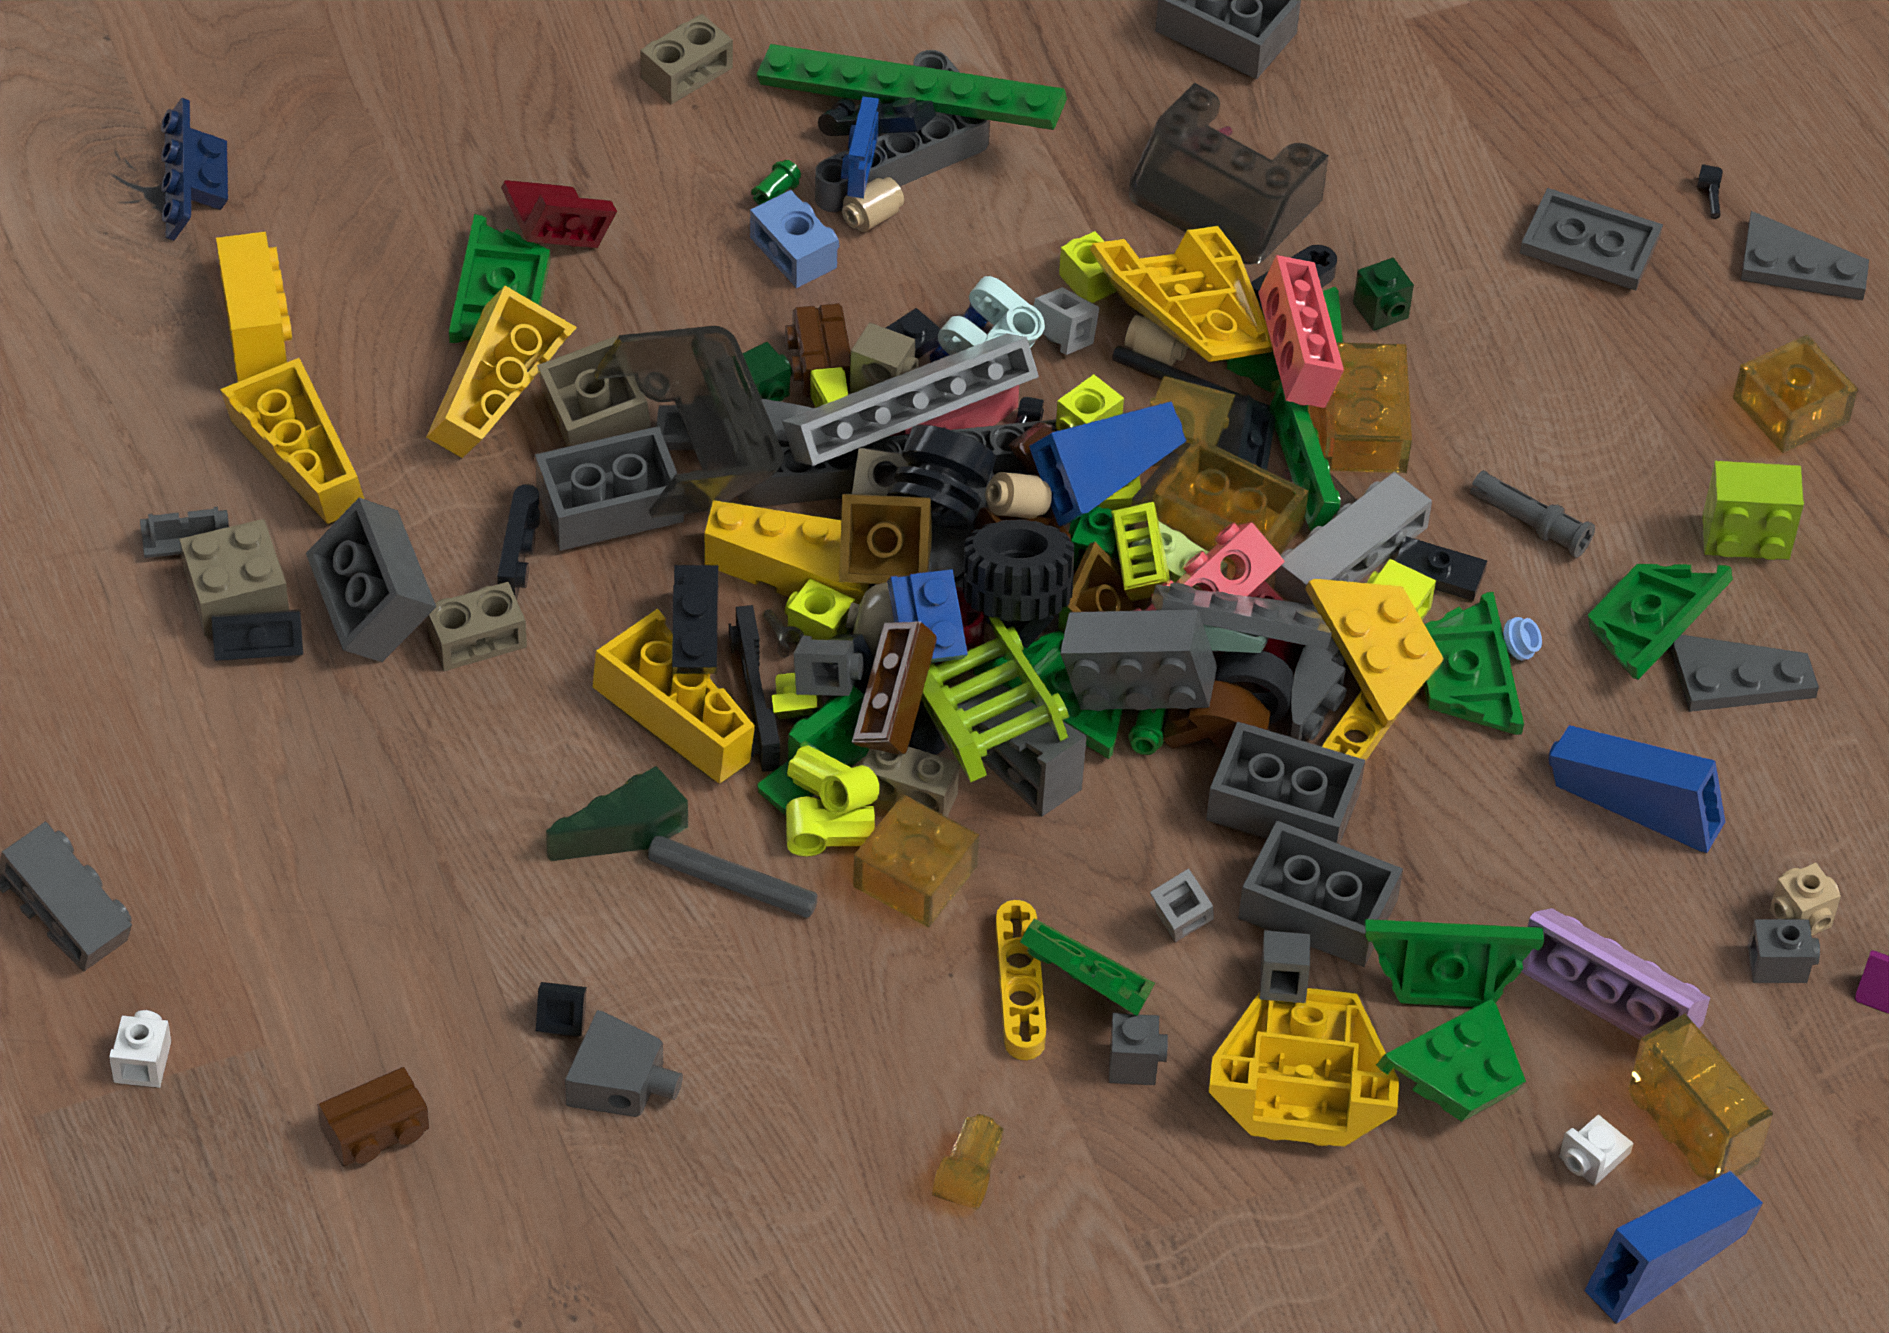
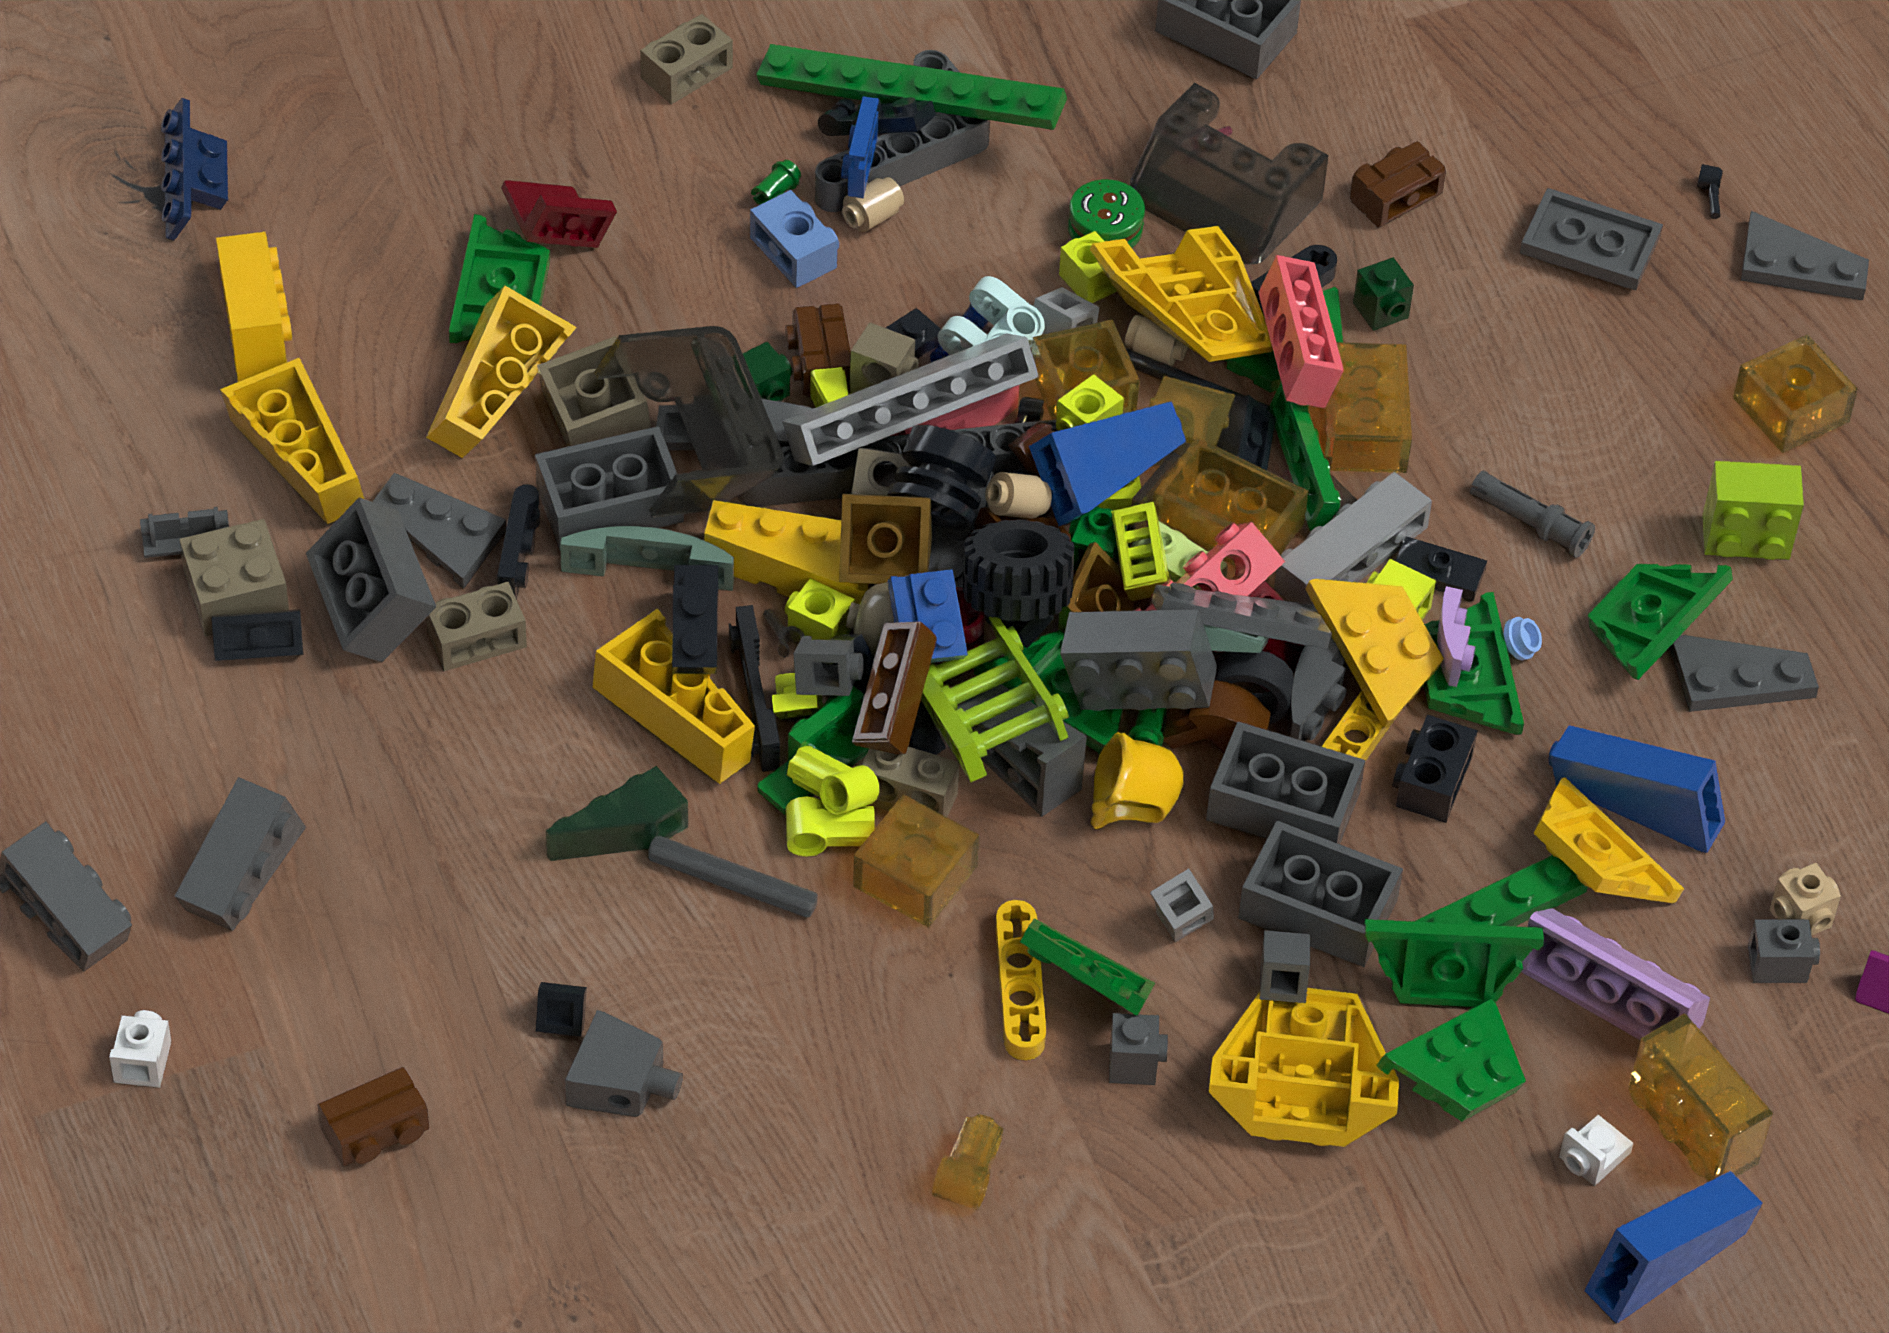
(239, 854): none -> dark grey wedge
(443, 526): none -> dark grey wing
(641, 547): none -> sand green slope
(1075, 354): none -> clear yellow brick
(1109, 209): none -> green head
(1134, 782): none -> yellow piece
(1397, 183): none -> reddish brown brick
(1435, 768): none -> black brick
(1454, 637): none -> lavender slope
(1514, 897): none -> green plate
(1600, 849): none -> yellow wing

